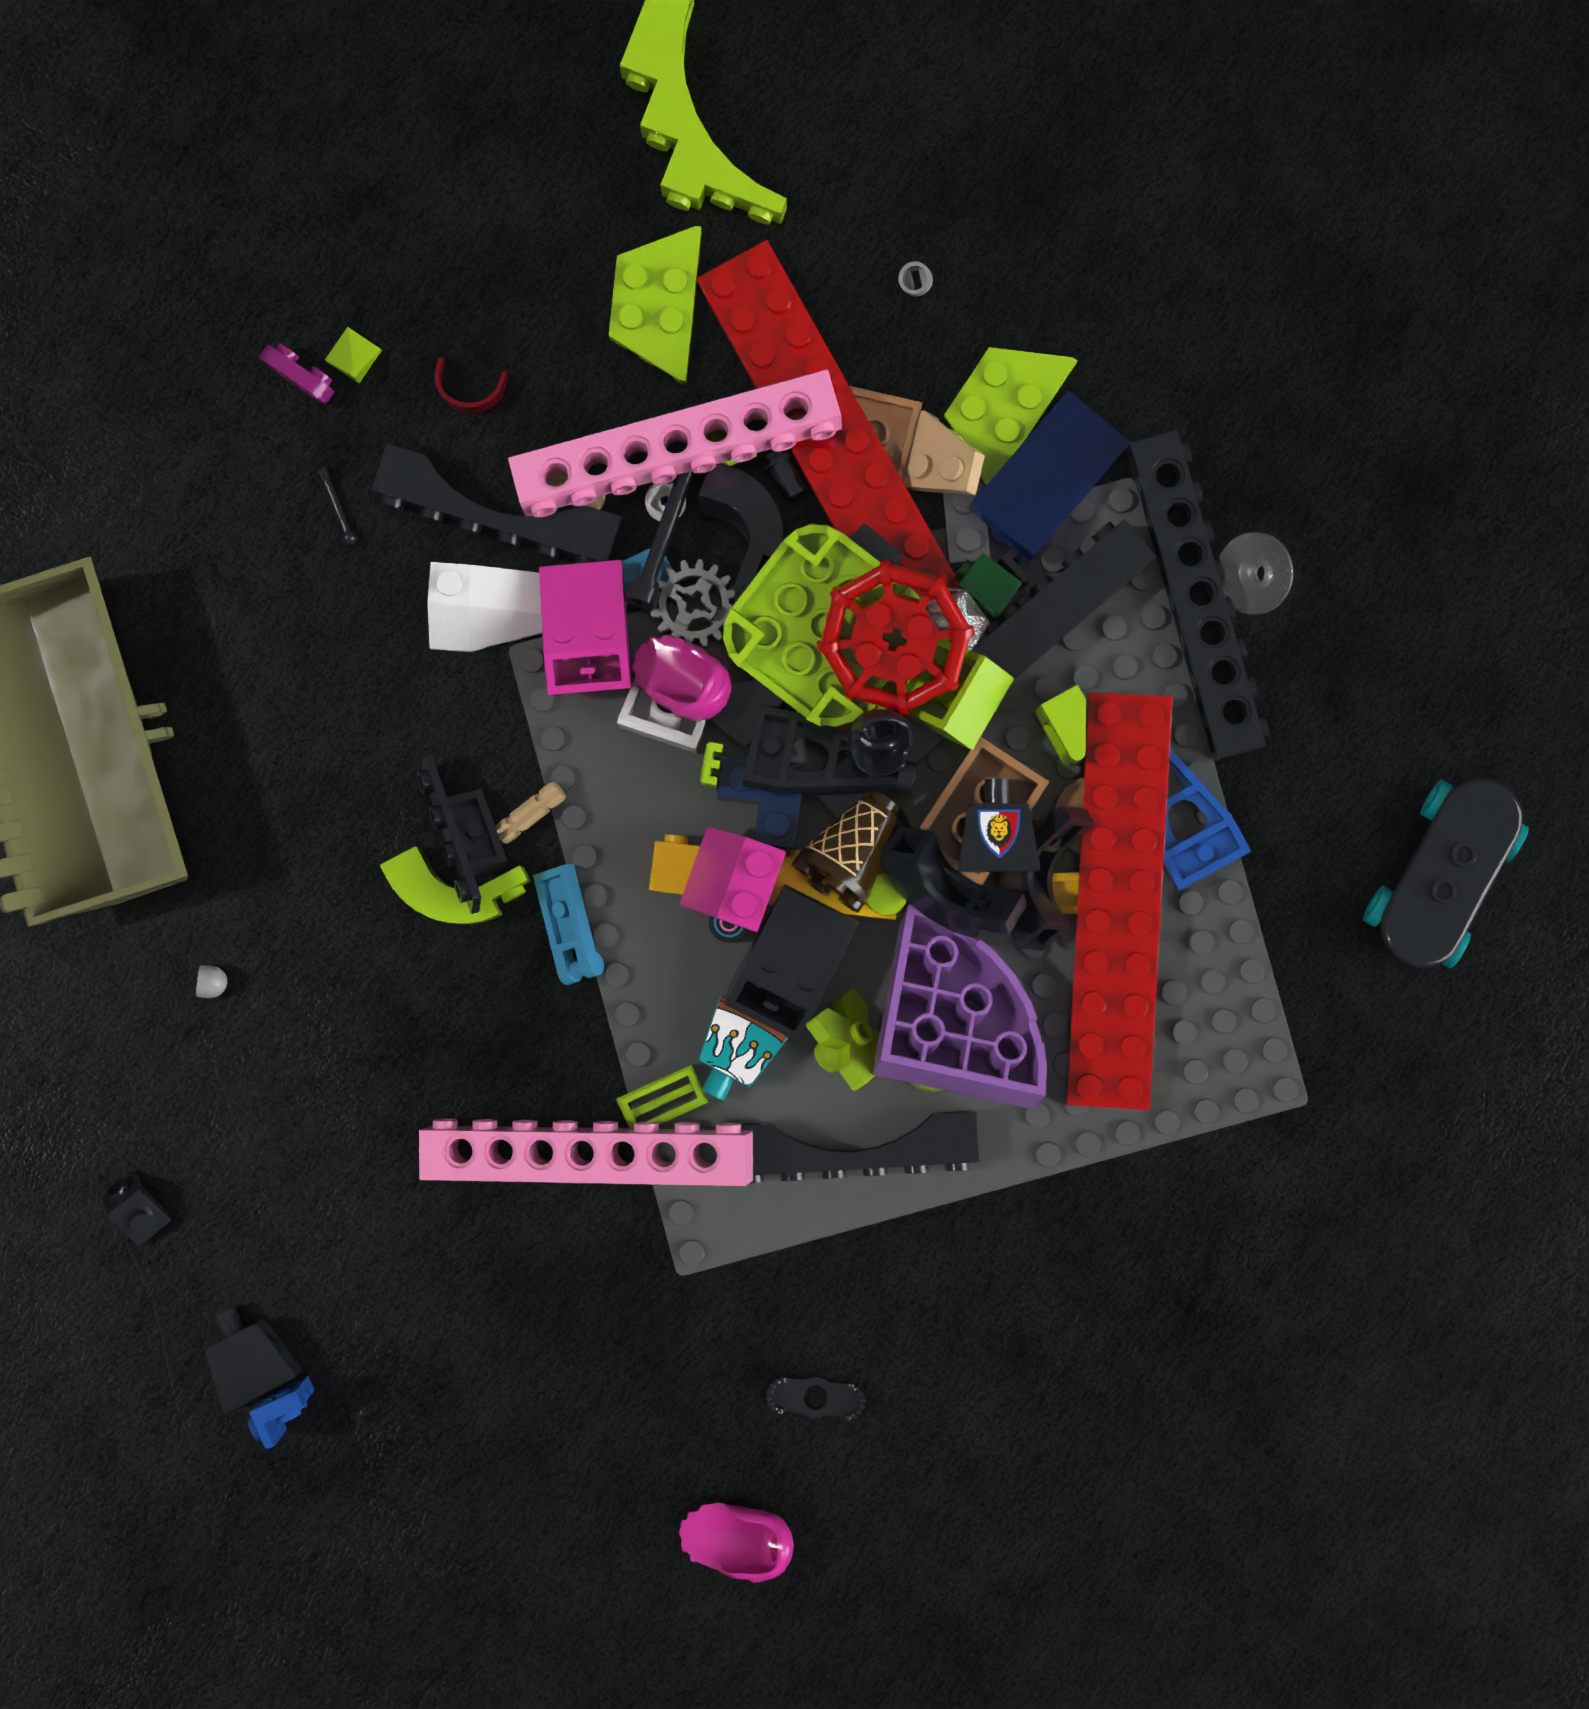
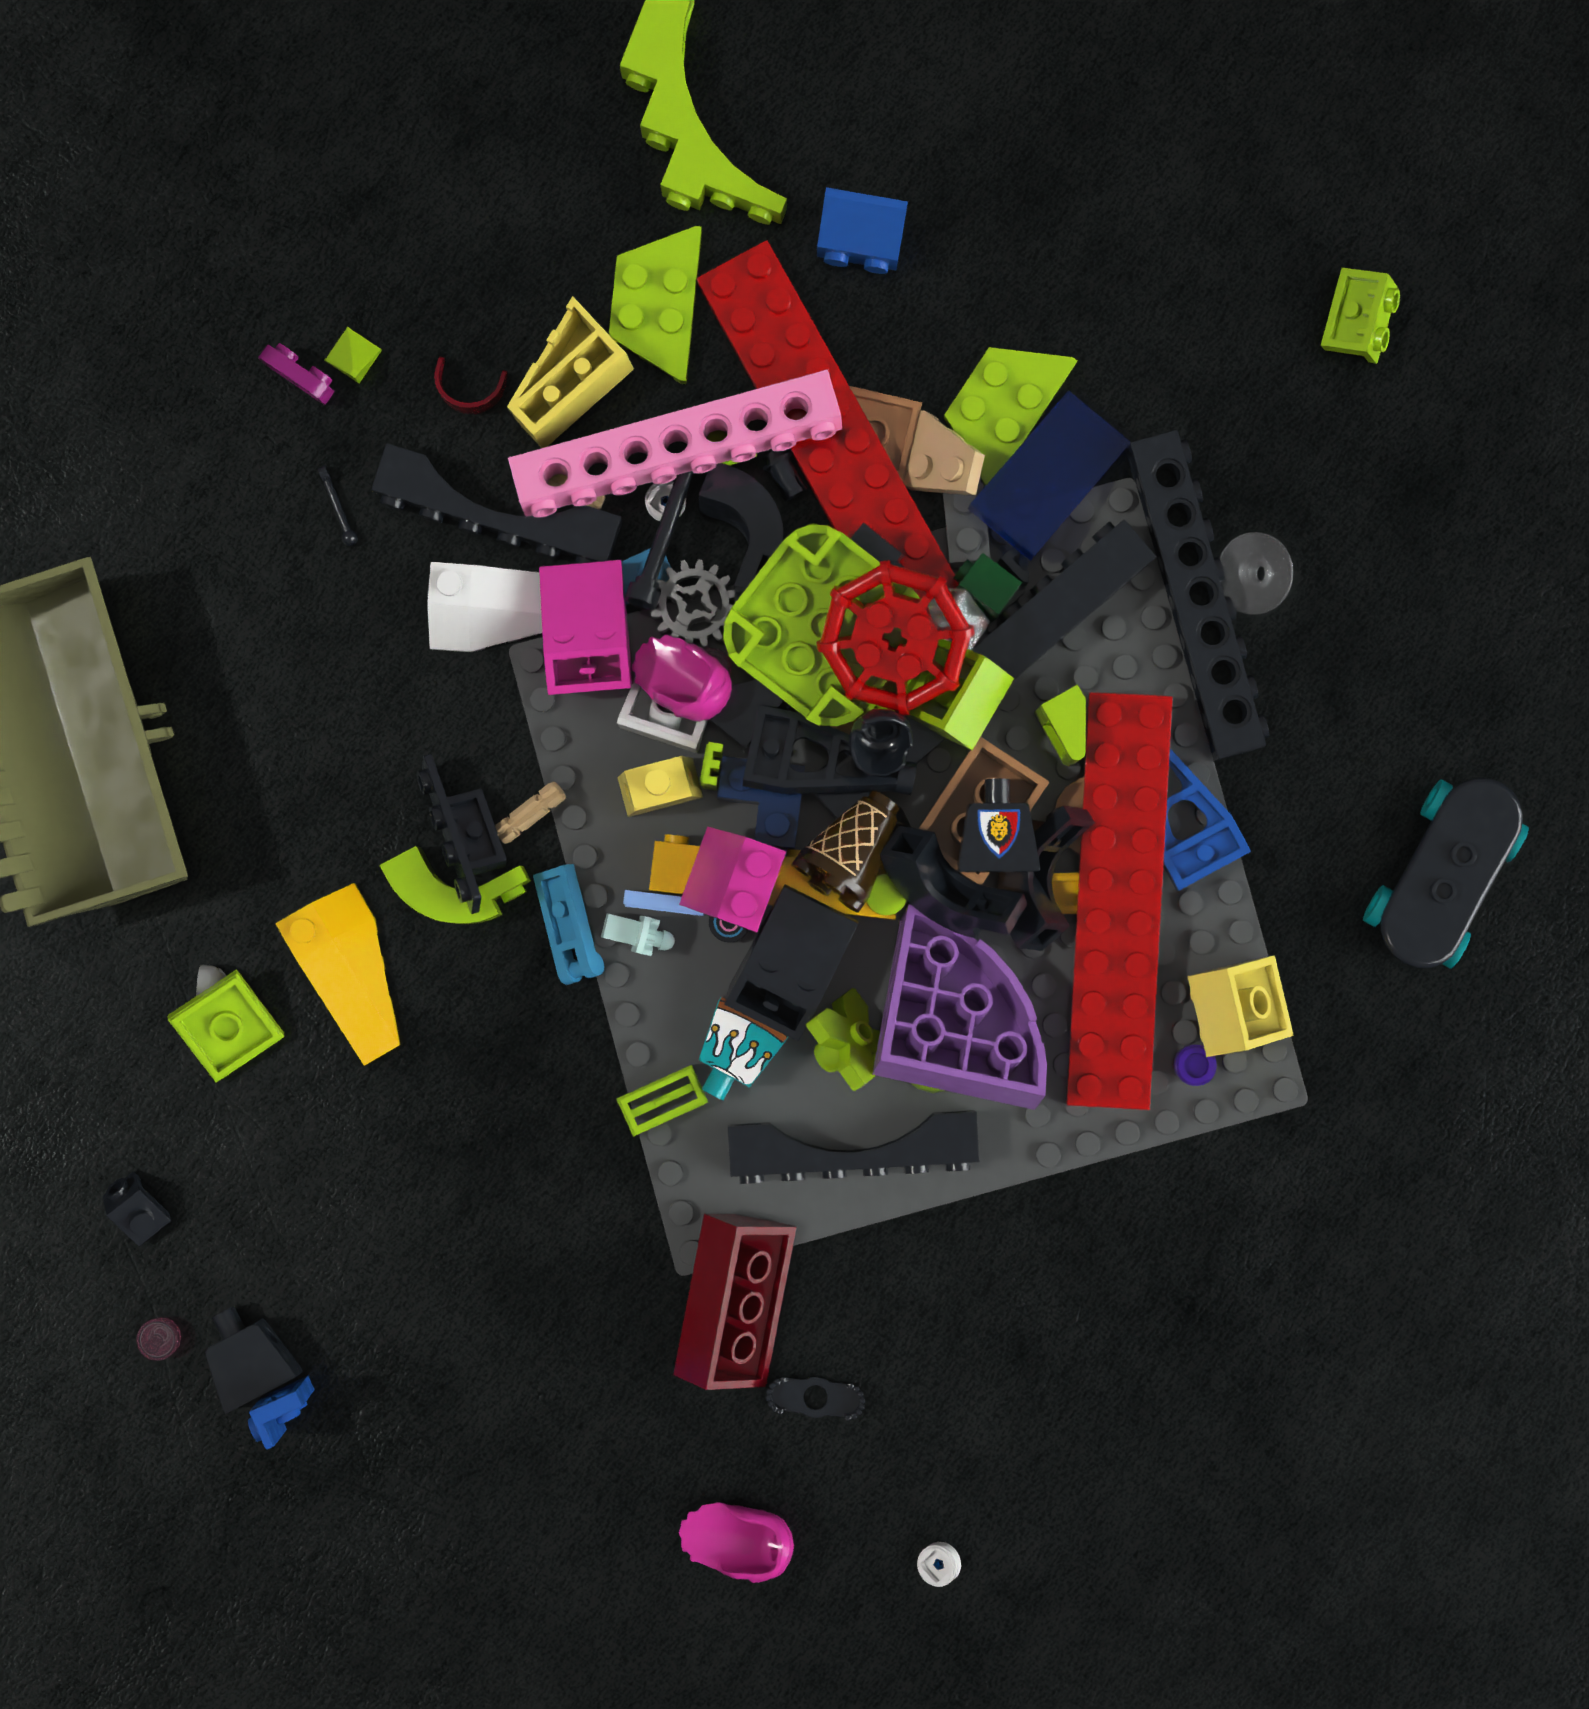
(158, 1338): none -> clear pink tile
(226, 1026): none -> lime tile
(343, 961): none -> yellow wedge
(442, 1161): bright pink brick -> none
(569, 377): none -> light yellow wedge
(639, 934): none -> light aqua piece
(656, 902): none -> light blue tile
(659, 785): none -> light yellow torso
(734, 1302): none -> dark red slope
(861, 230): none -> blue slope
(907, 280): light grey hinge -> none
(939, 1564): none -> white tile
(1193, 1065): none -> dark purple tile
(1240, 1006): none -> light yellow slope
(1361, 314): none -> lime bracket

